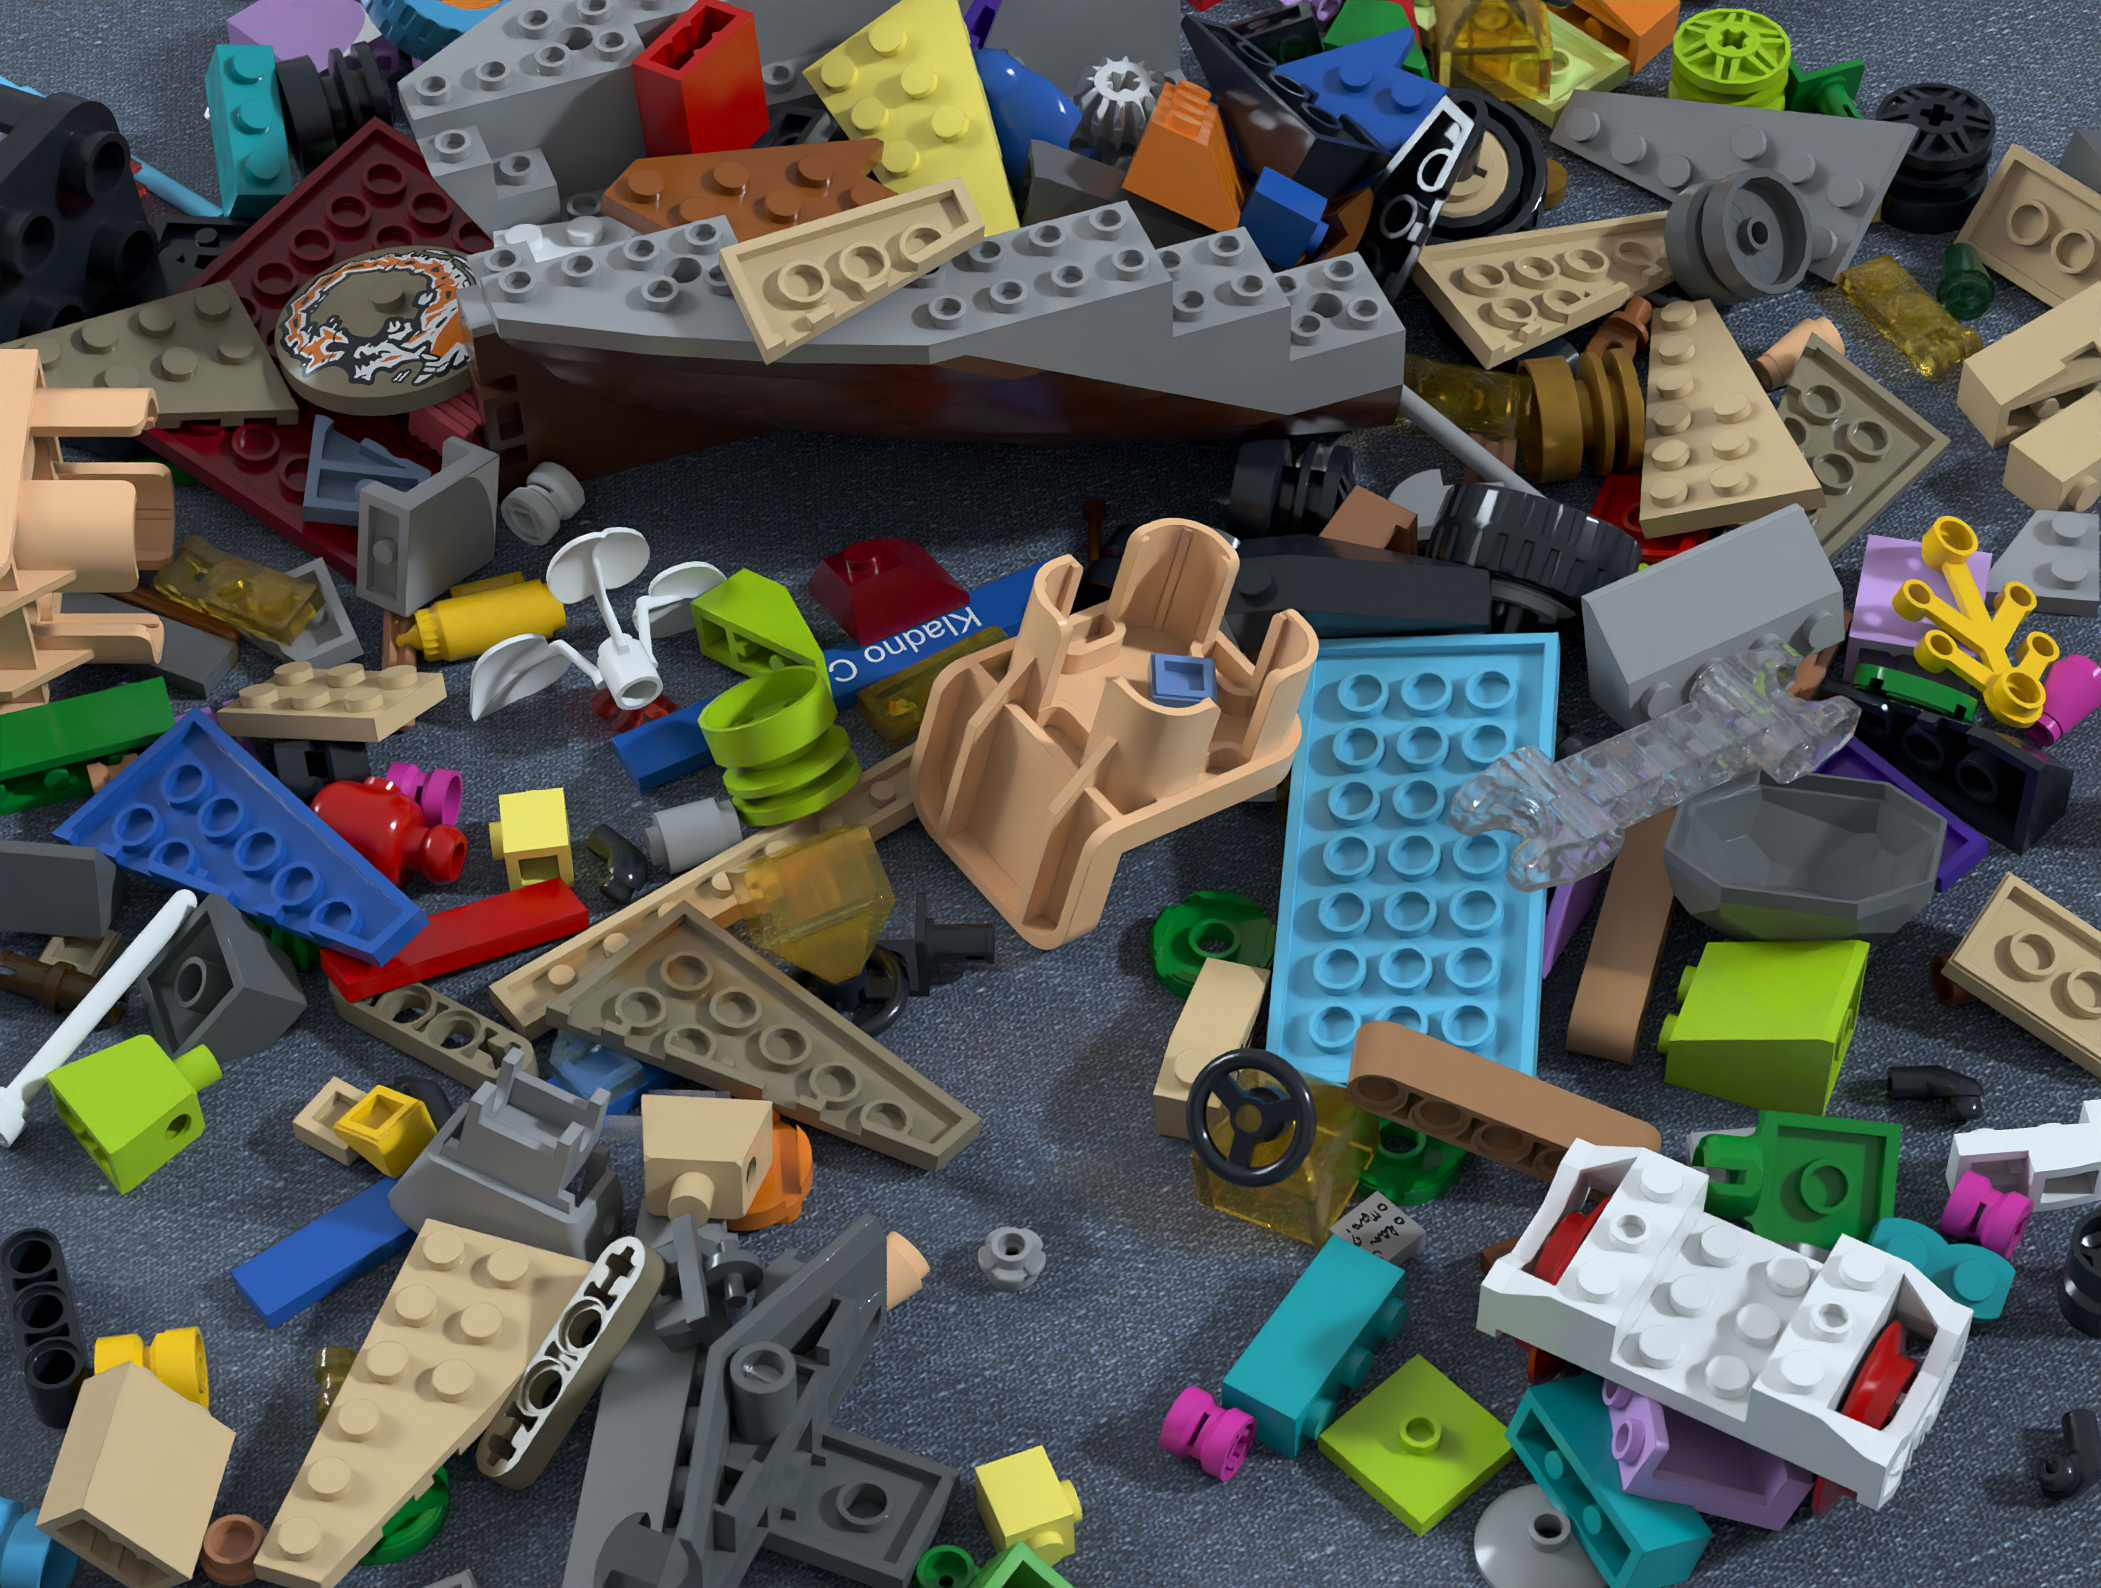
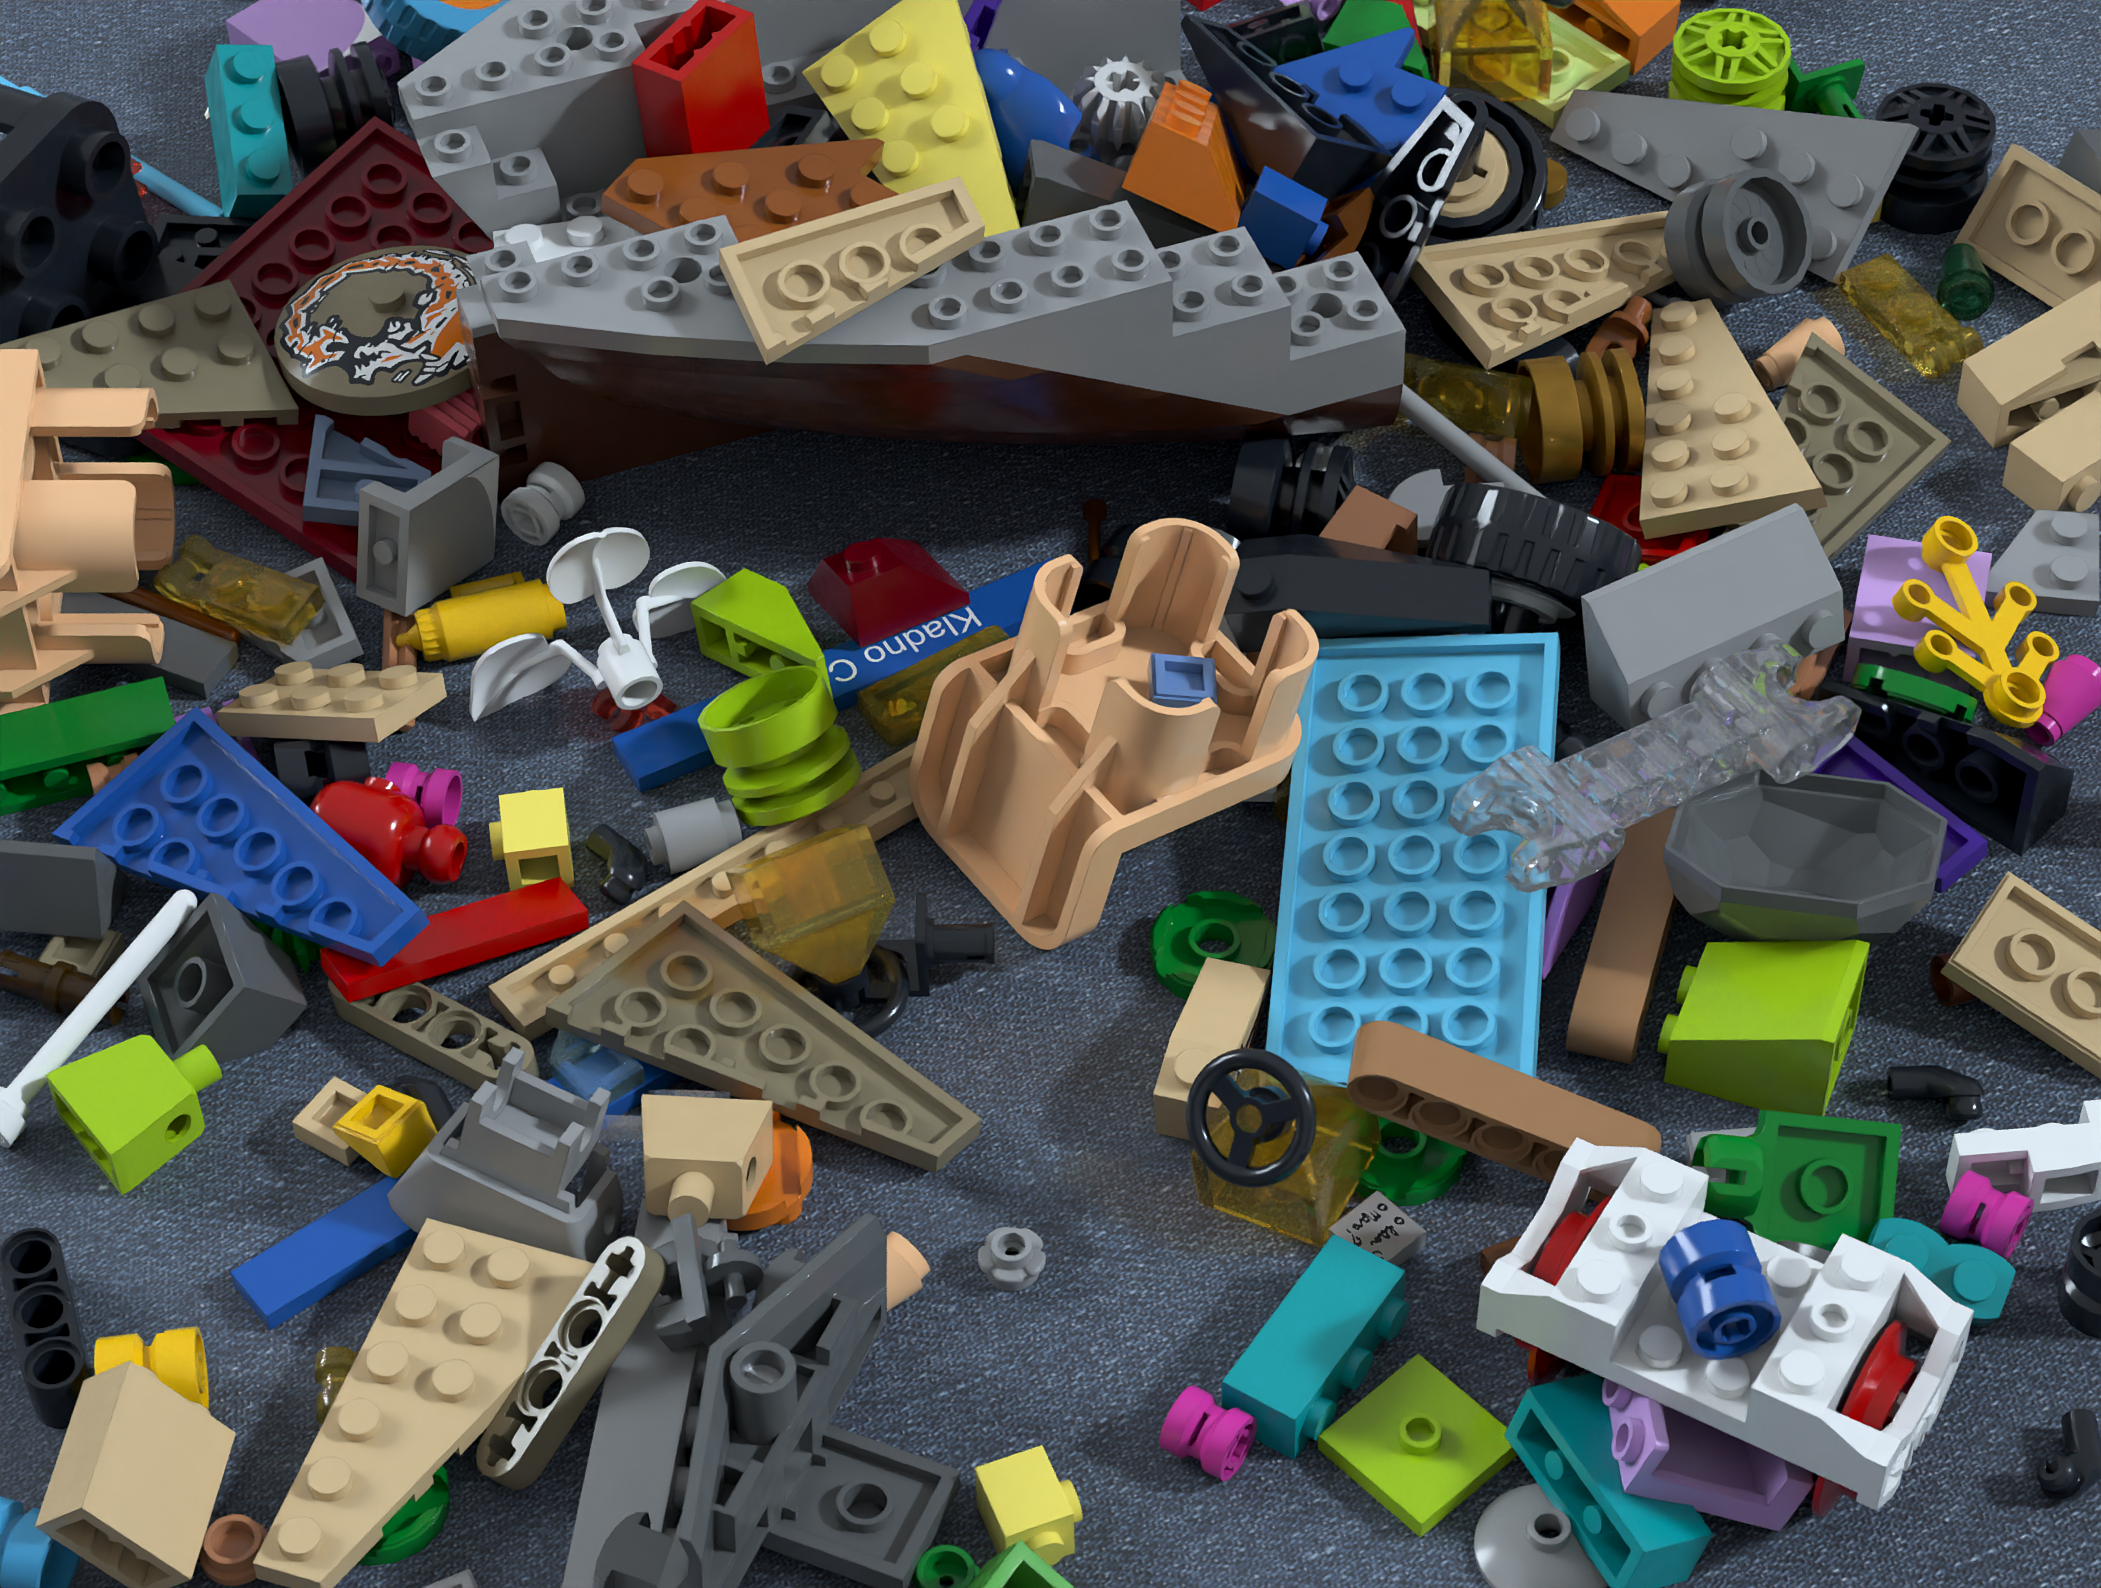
(1719, 1289): none -> blue wheel

